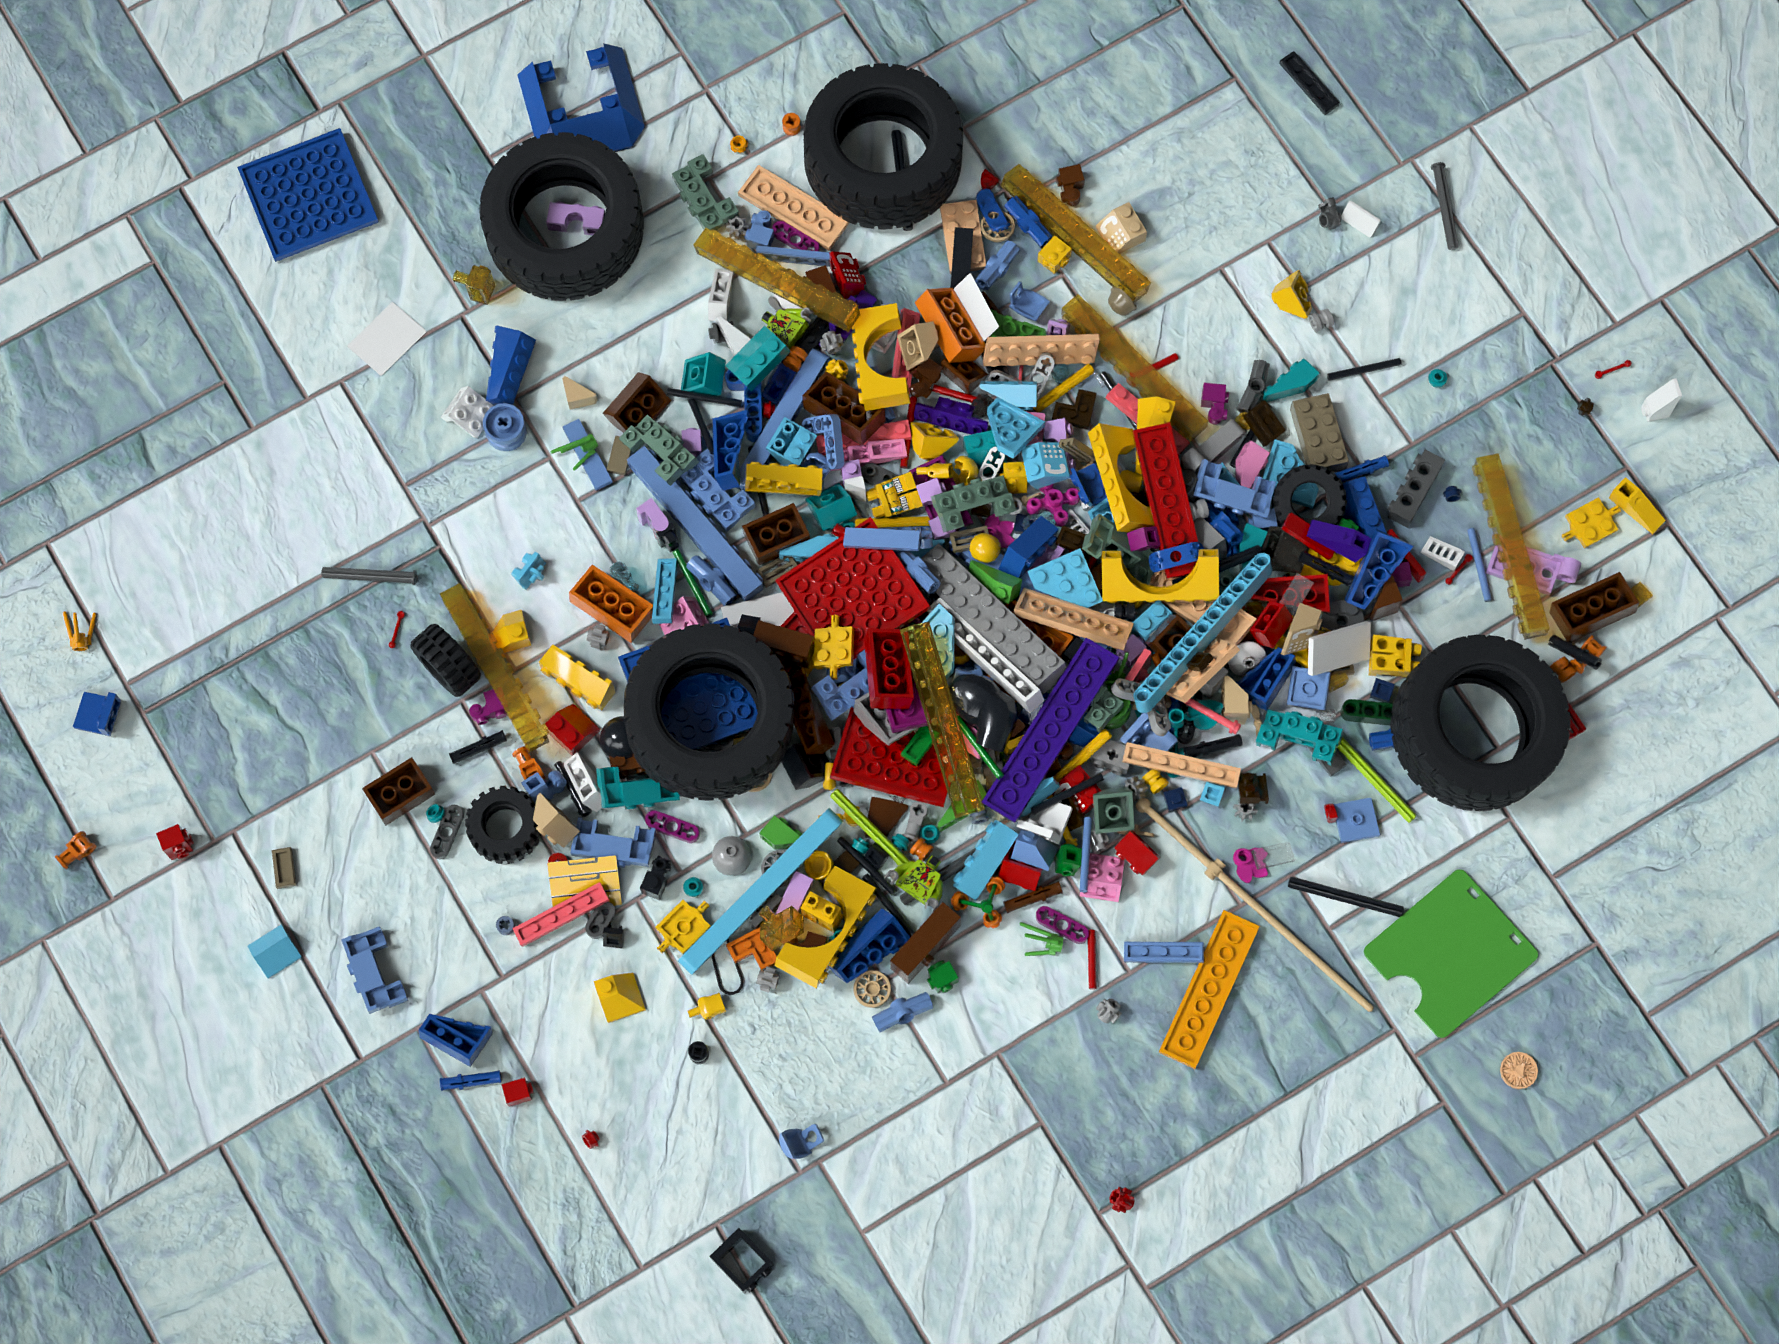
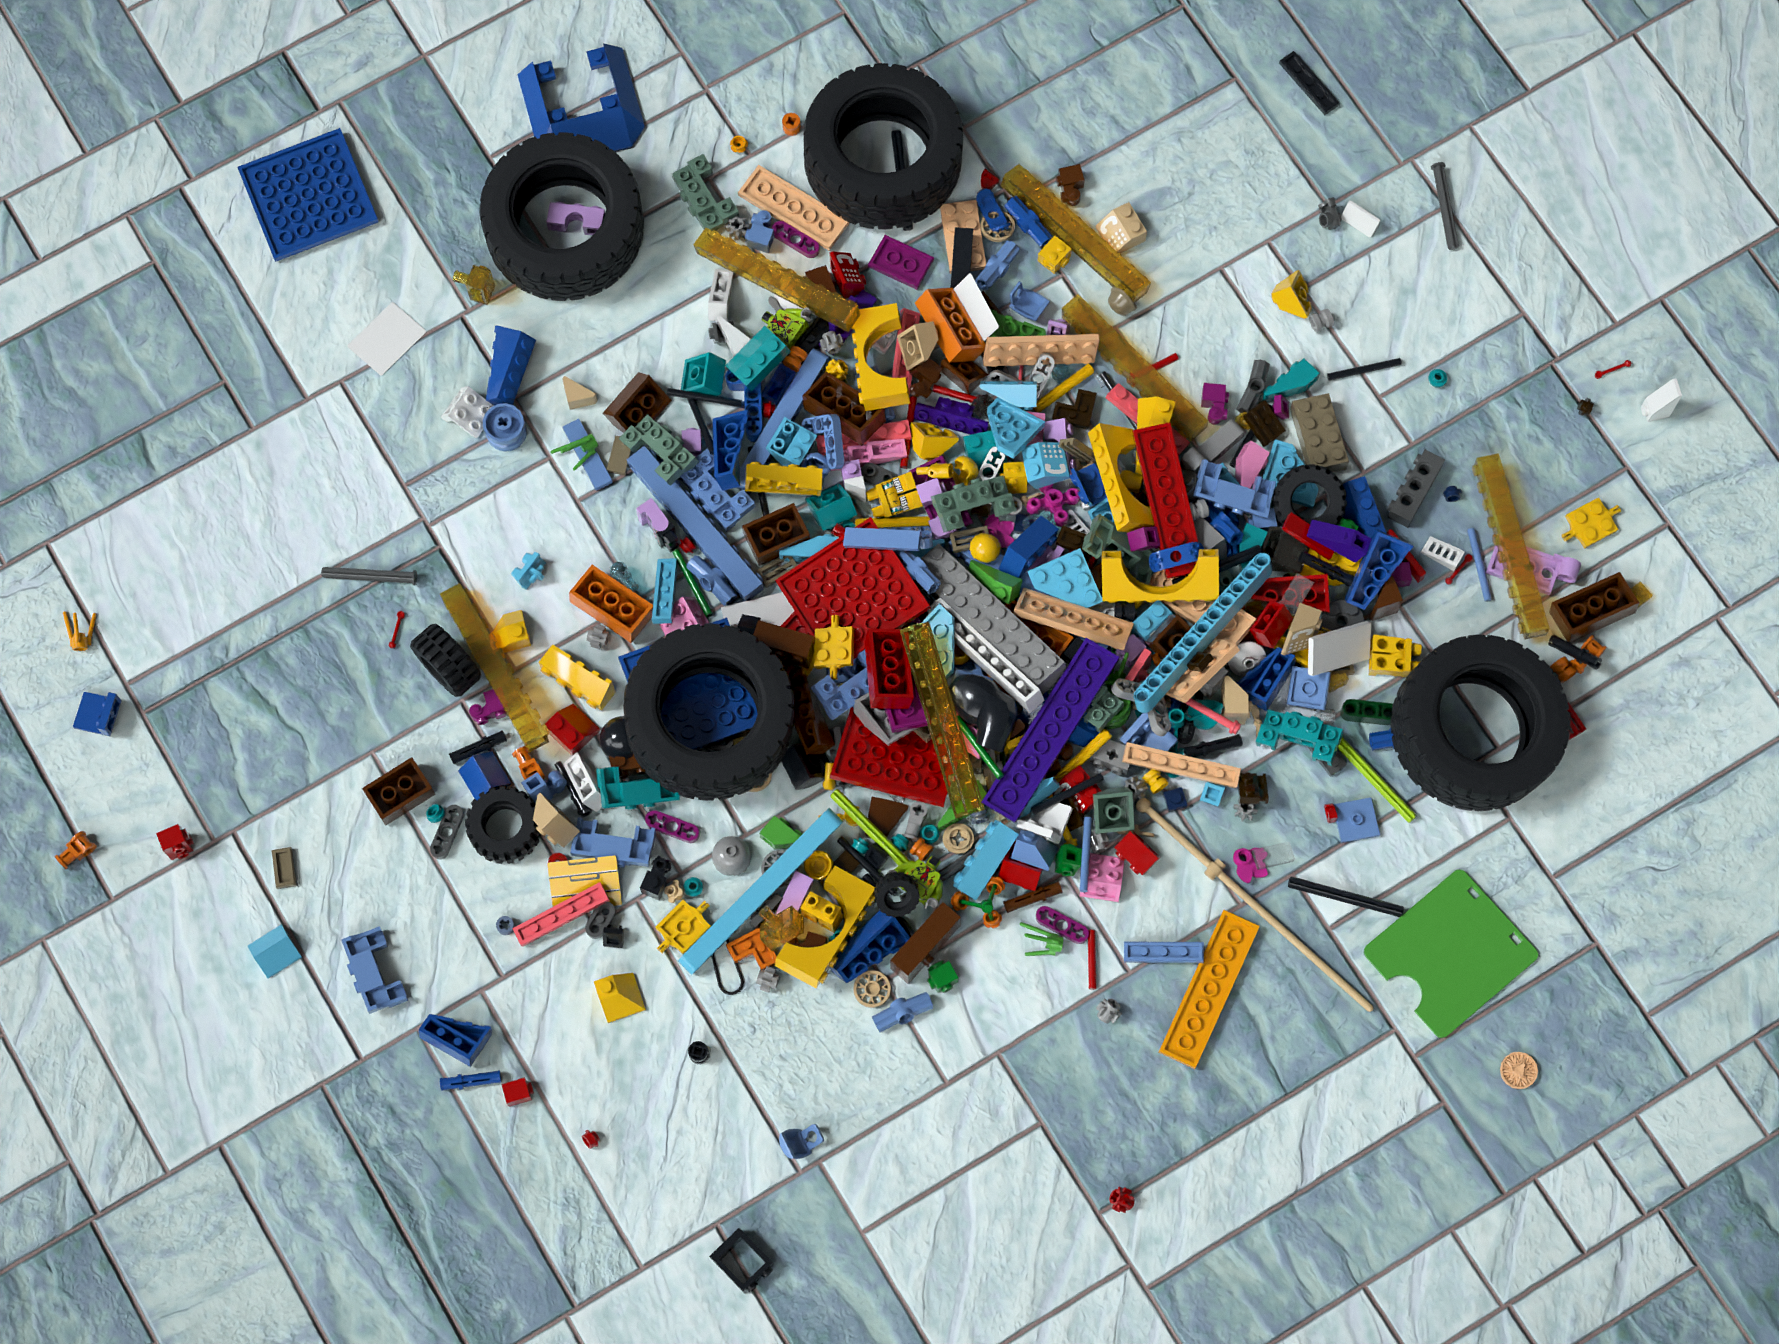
(482, 773): none -> blue slope
(674, 891): none -> tan plate
(687, 545): none -> red plate
(708, 1007): yellow piece -> none
(795, 255): medium blue tile -> none
(896, 908): none -> black tyre
(901, 262): none -> magenta tile
(918, 746): green tile -> none
(952, 832): none -> tan gear
(1281, 407): none -> magenta plate
(1368, 466): blue pin -> none
(1382, 690): dark blue plate -> none
(1637, 505): yellow slope -> none

